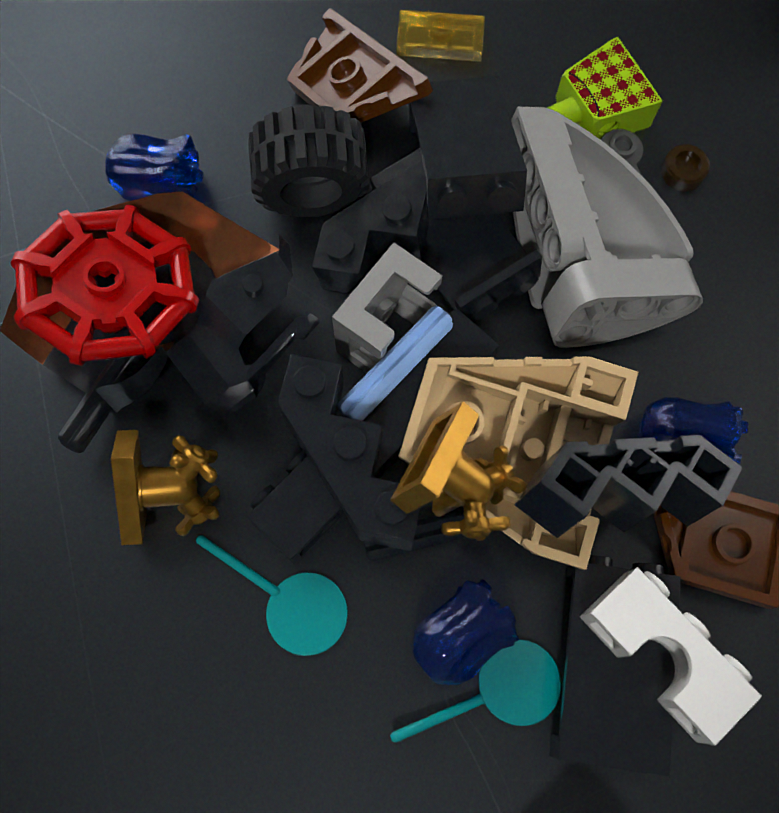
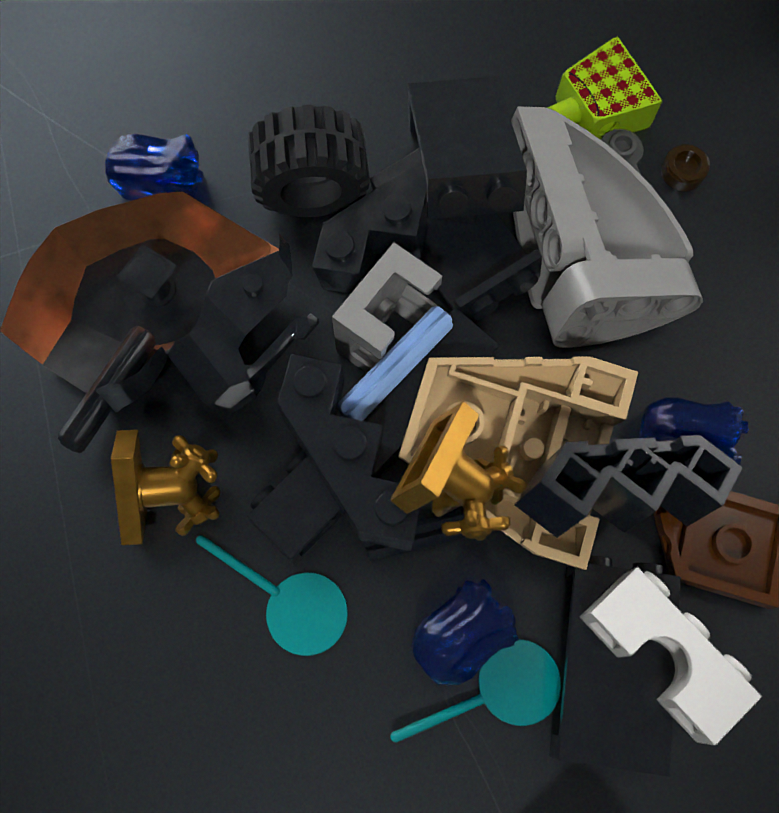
(103, 307): red plate -> none
(354, 73): reddish brown wing -> none
(440, 35): clear yellow plate -> none

